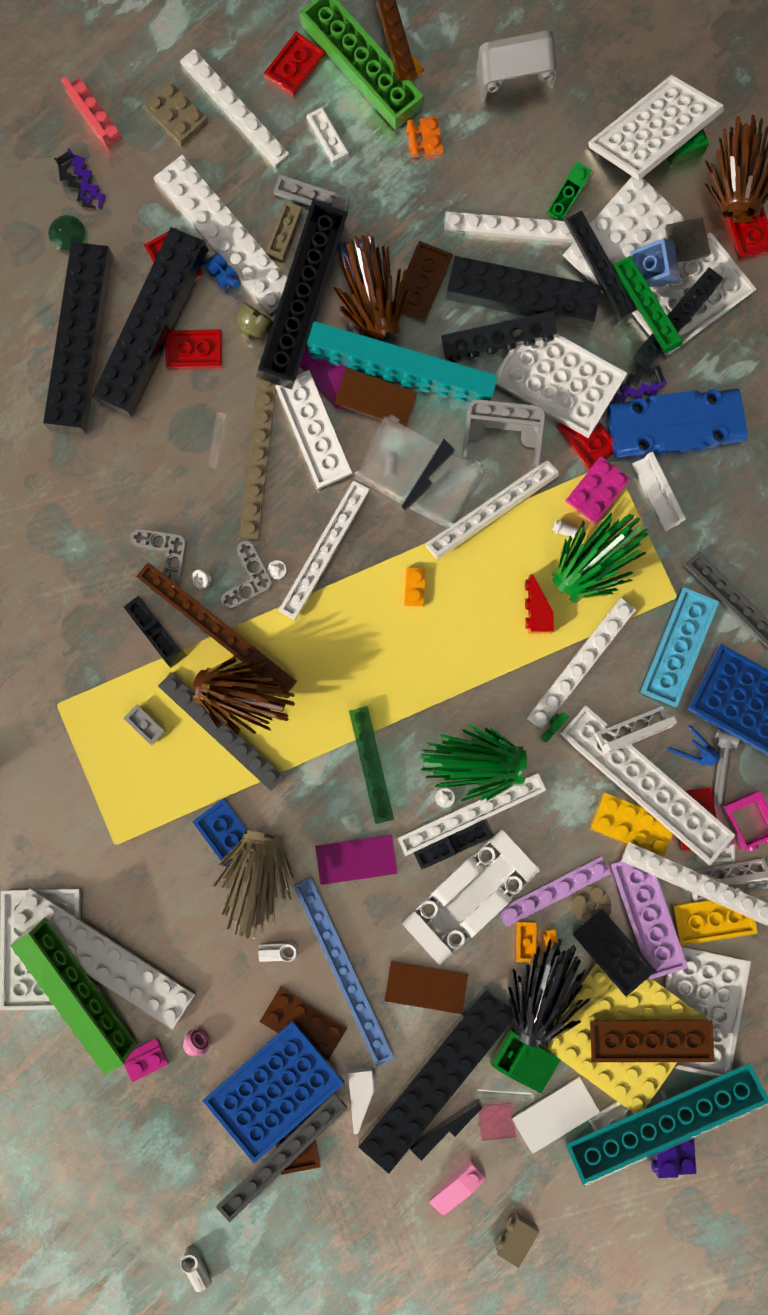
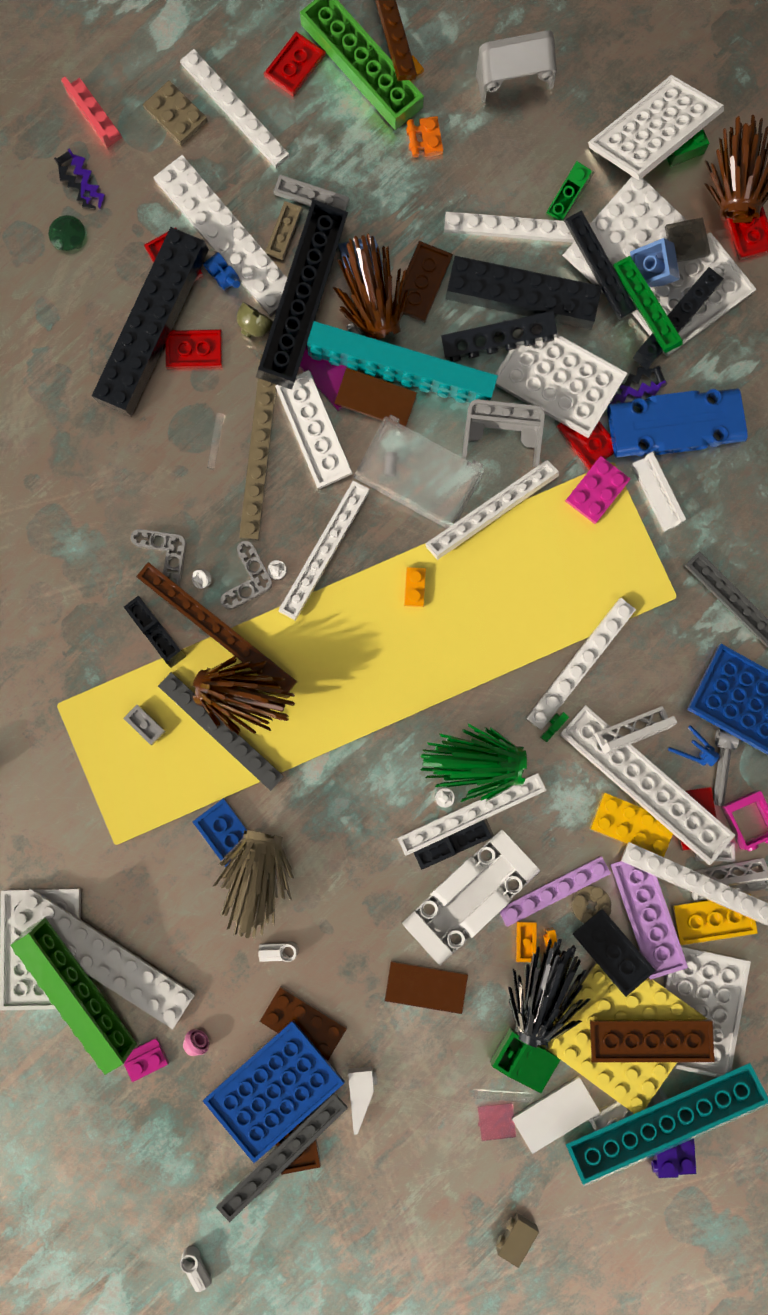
(78, 338): black brick -> none
(327, 135): white tile -> none
(343, 971): medium blue plate -> none
(356, 859): magenta tile -> none
(371, 765): clear green plate -> none
(436, 1080): black brick -> none
(443, 452): black slope -> none
(454, 1125): black slope -> none
(458, 1187): bright pink slope -> none
(540, 614): red slope -> none
(564, 529): white pin -> none
(586, 565): green plant -> none
(679, 647): medium azure plate -> none

